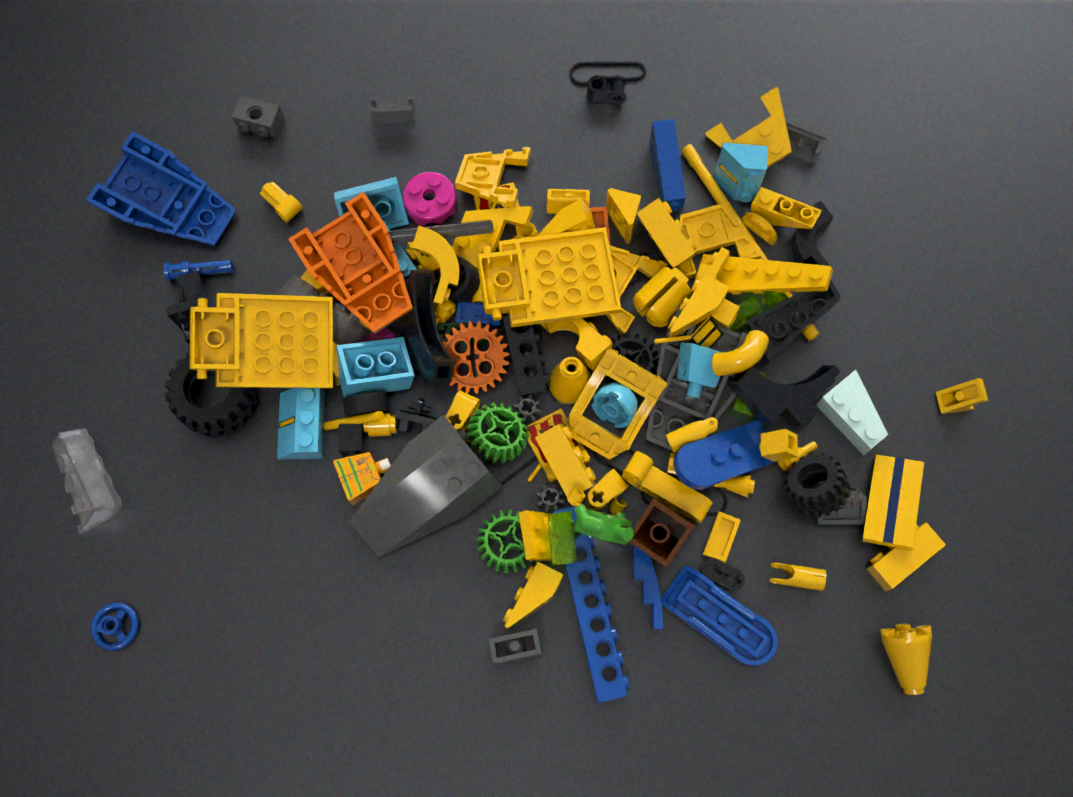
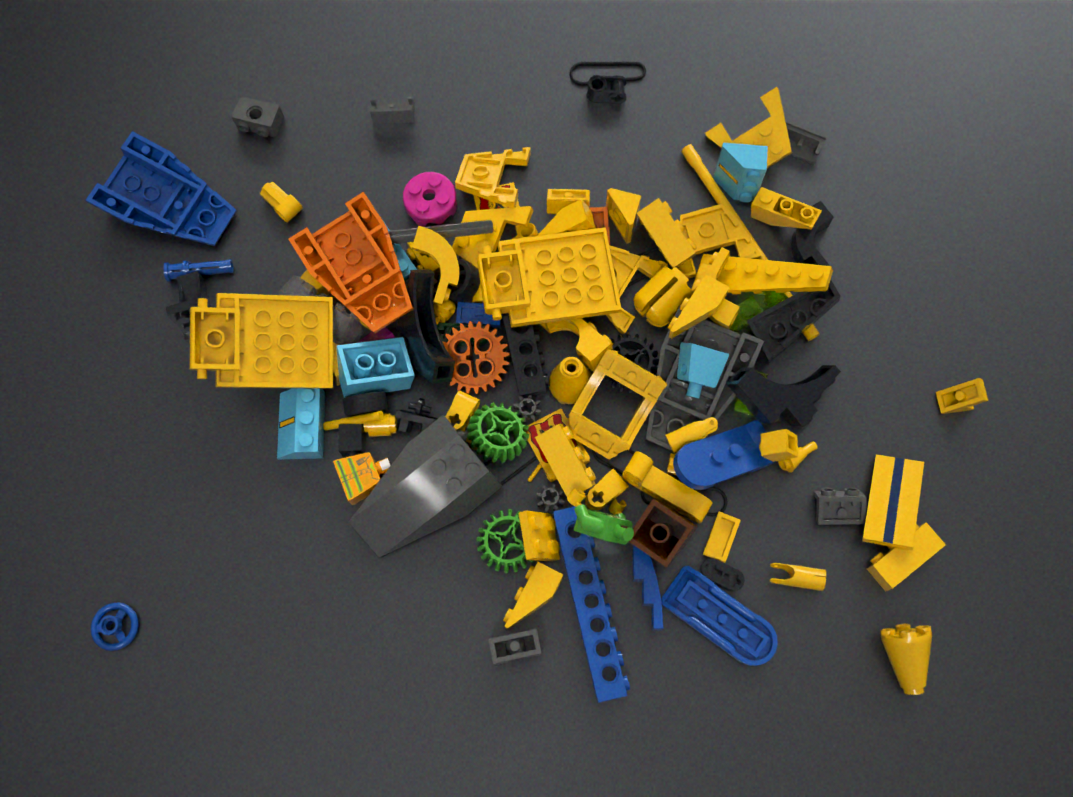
(85, 479): clear wedge -> none
(212, 420): black tyre -> none
(384, 197): medium azure slope -> none
(562, 538): clear neon green slope -> none
(615, 404): medium azure cylinder -> none
(667, 163): blue slope -> none
(705, 335): piece -> none
(741, 485): yellow cone -> none
(743, 357): yellow cylinder -> none
(760, 227): yellow tile -> none
(823, 498): black tyre -> none
(854, 413): light aqua wedge -> none

